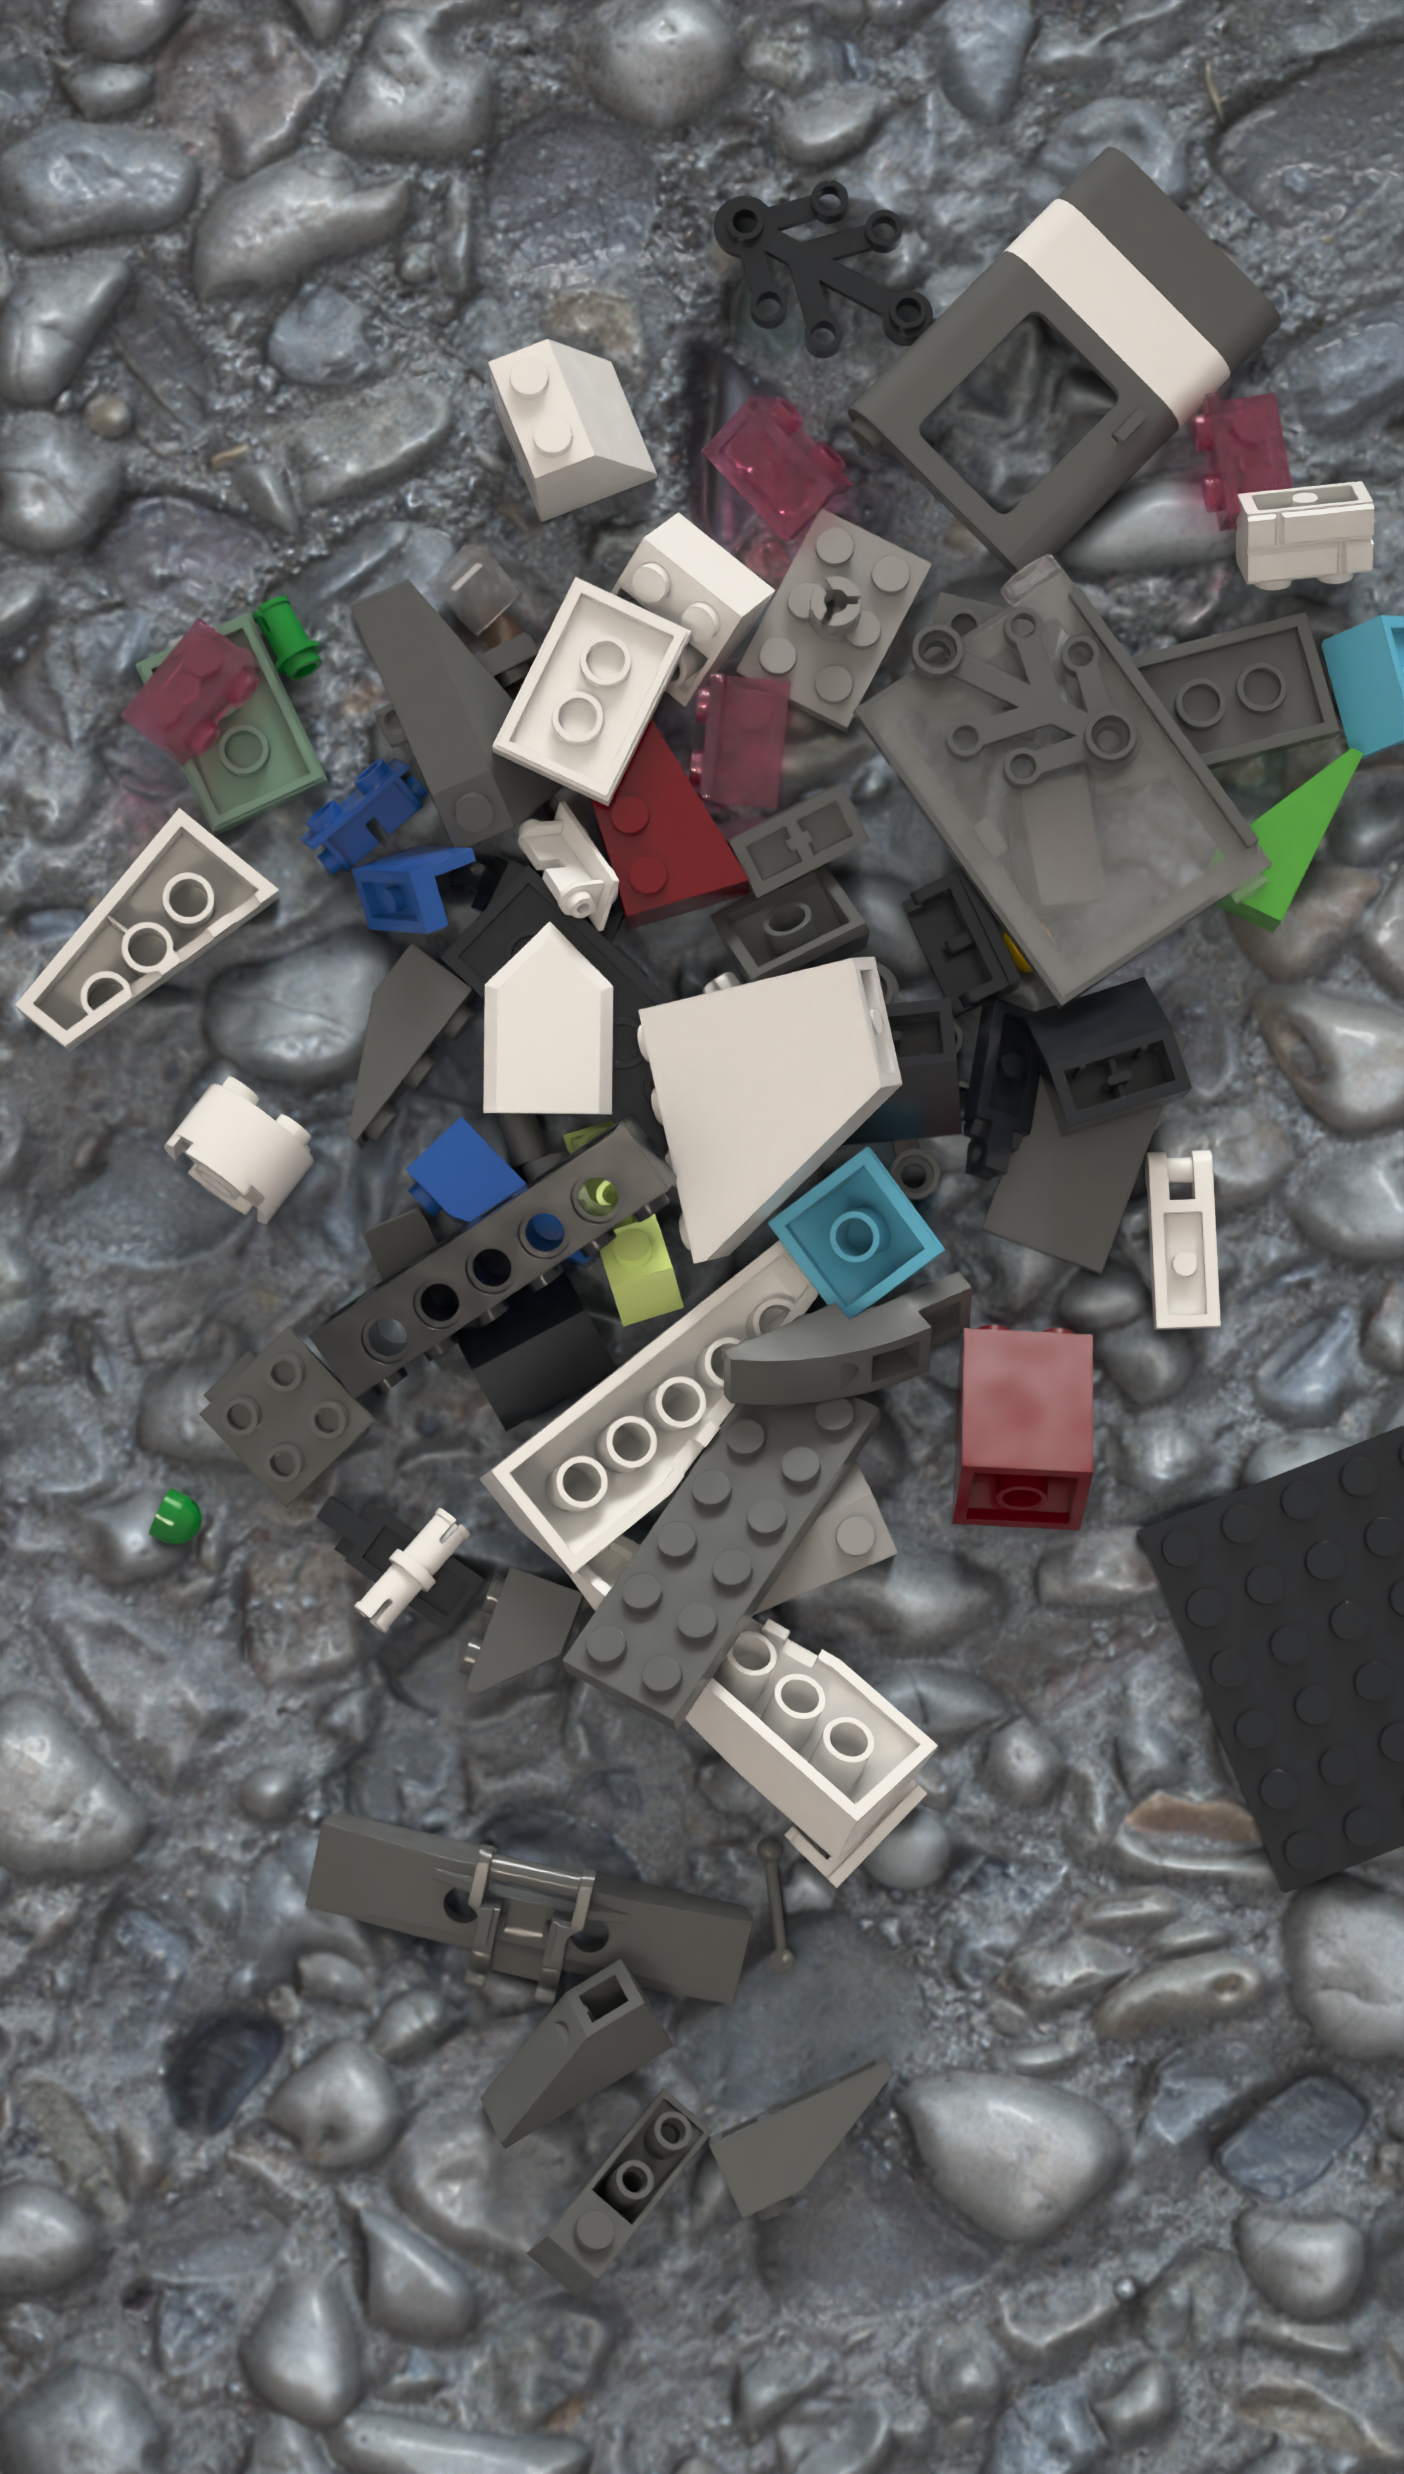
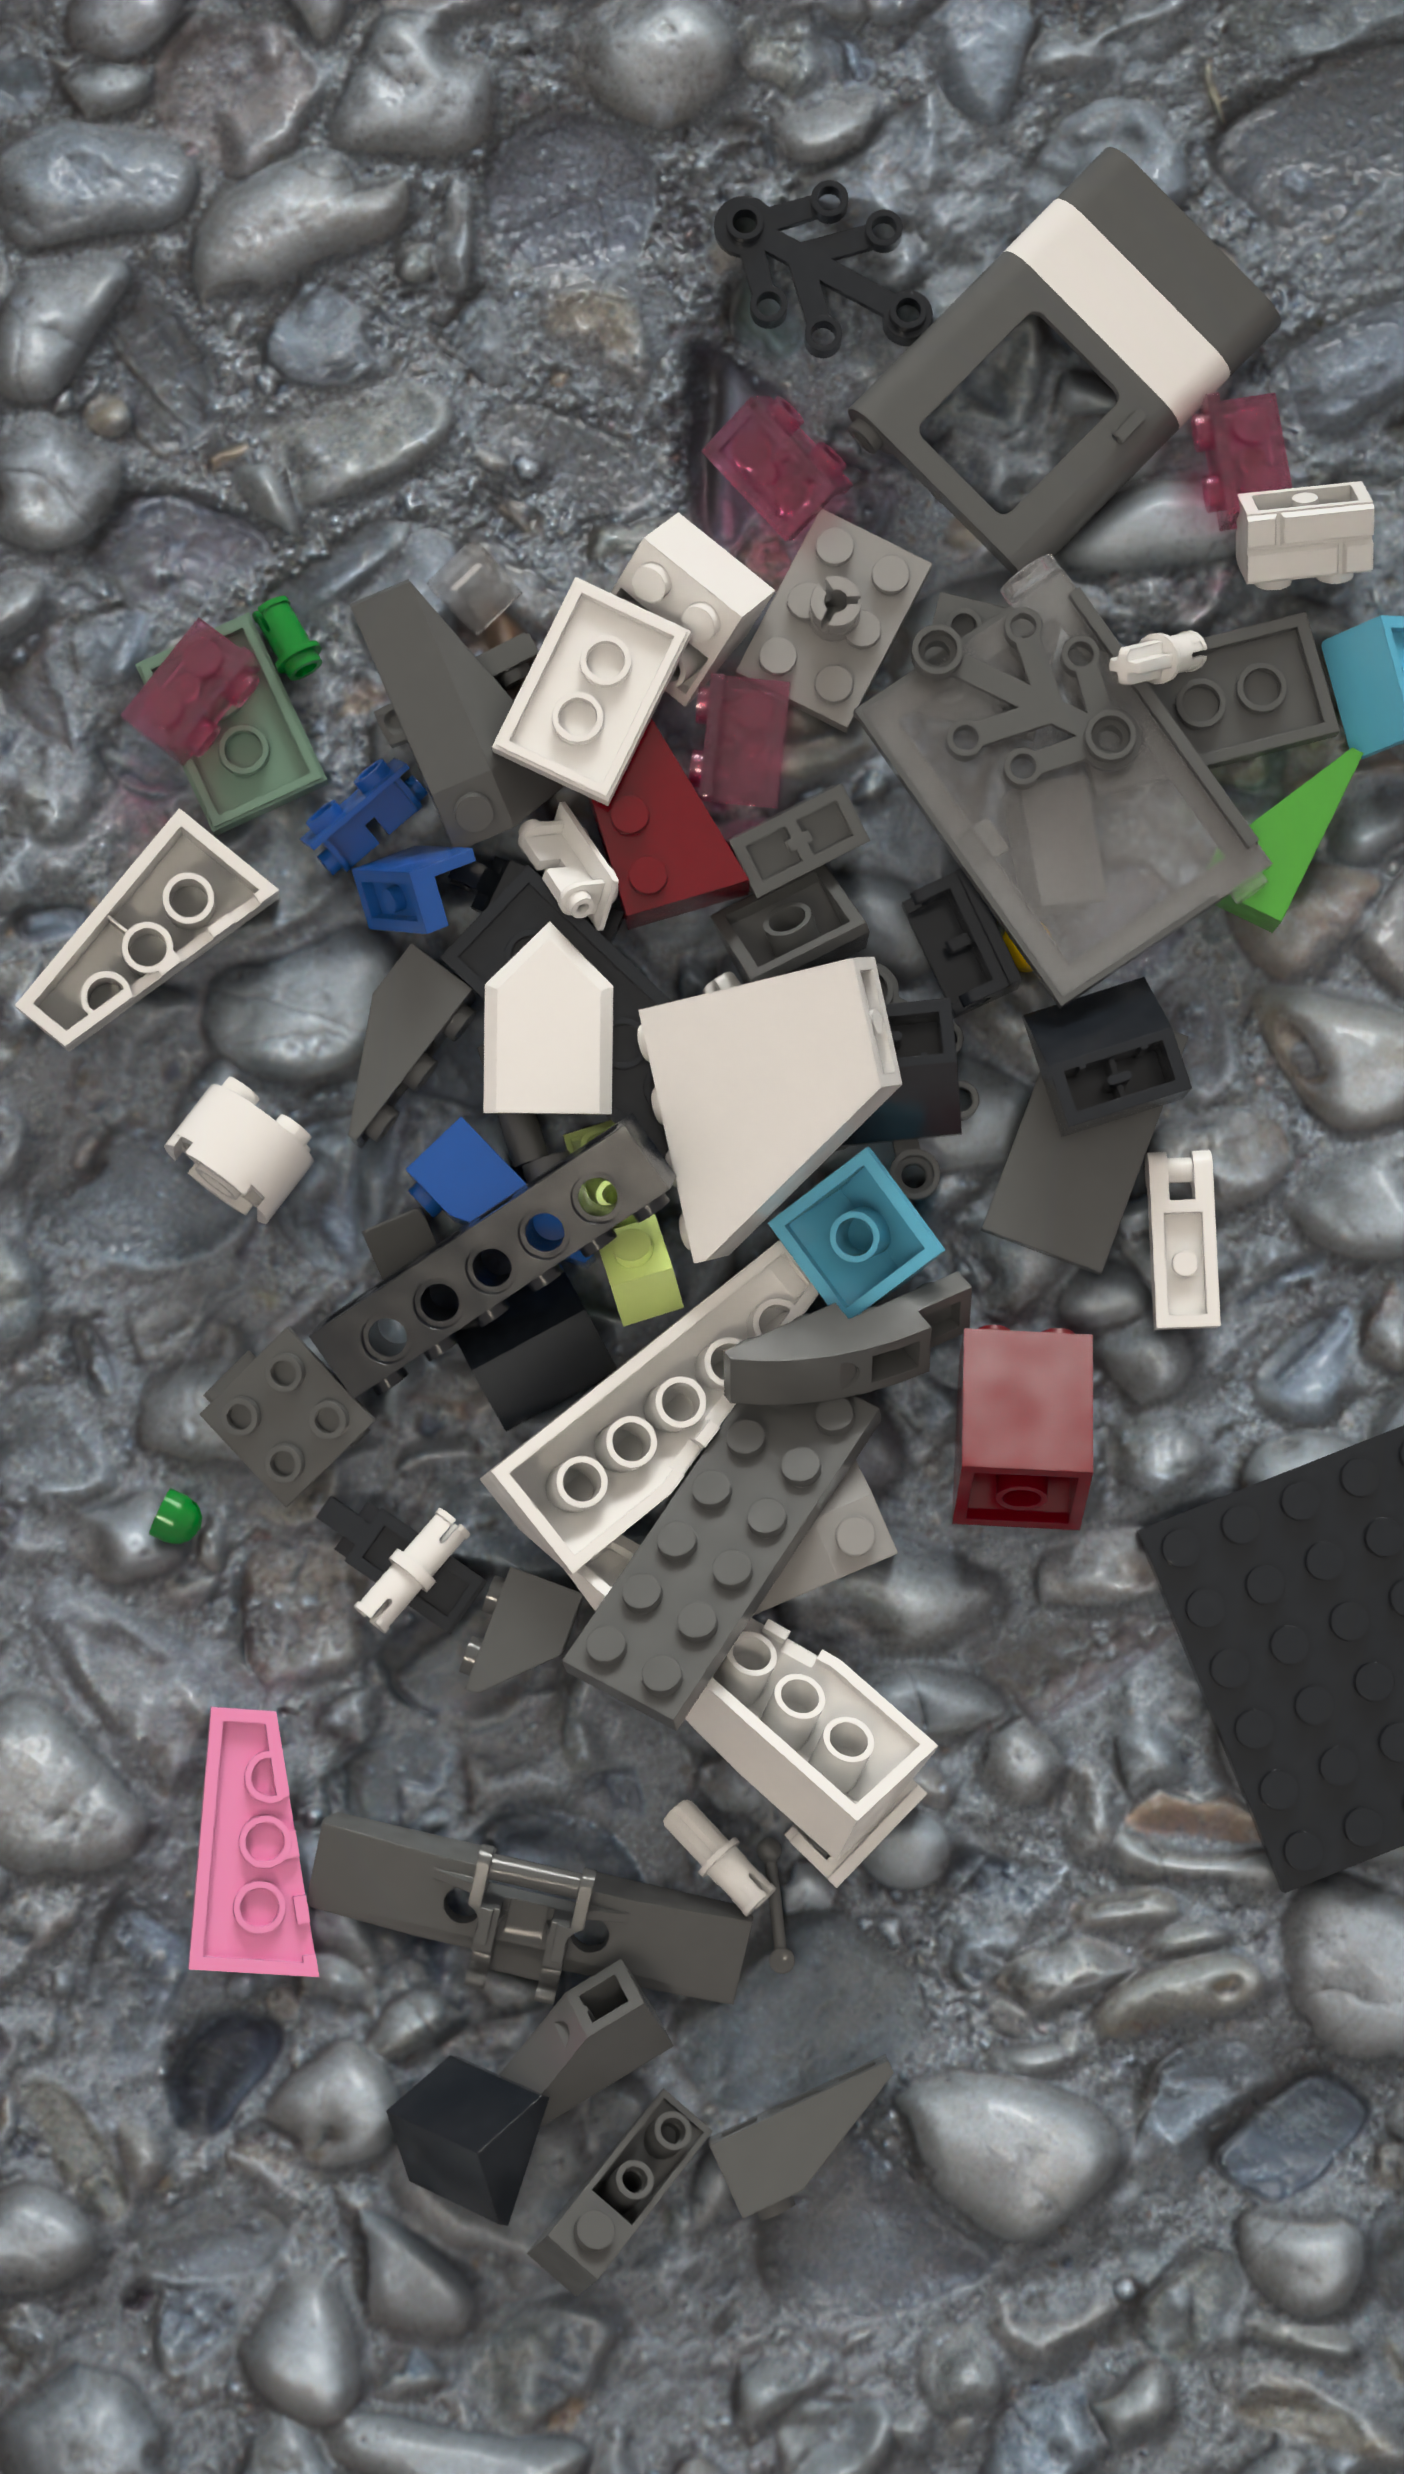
(248, 1869): none -> bright pink wing
(468, 2136): none -> black slope
(568, 426): white slope -> none
(718, 1857): none -> white axle
(1000, 1089): black hinge -> none
(1159, 658): none -> white axle

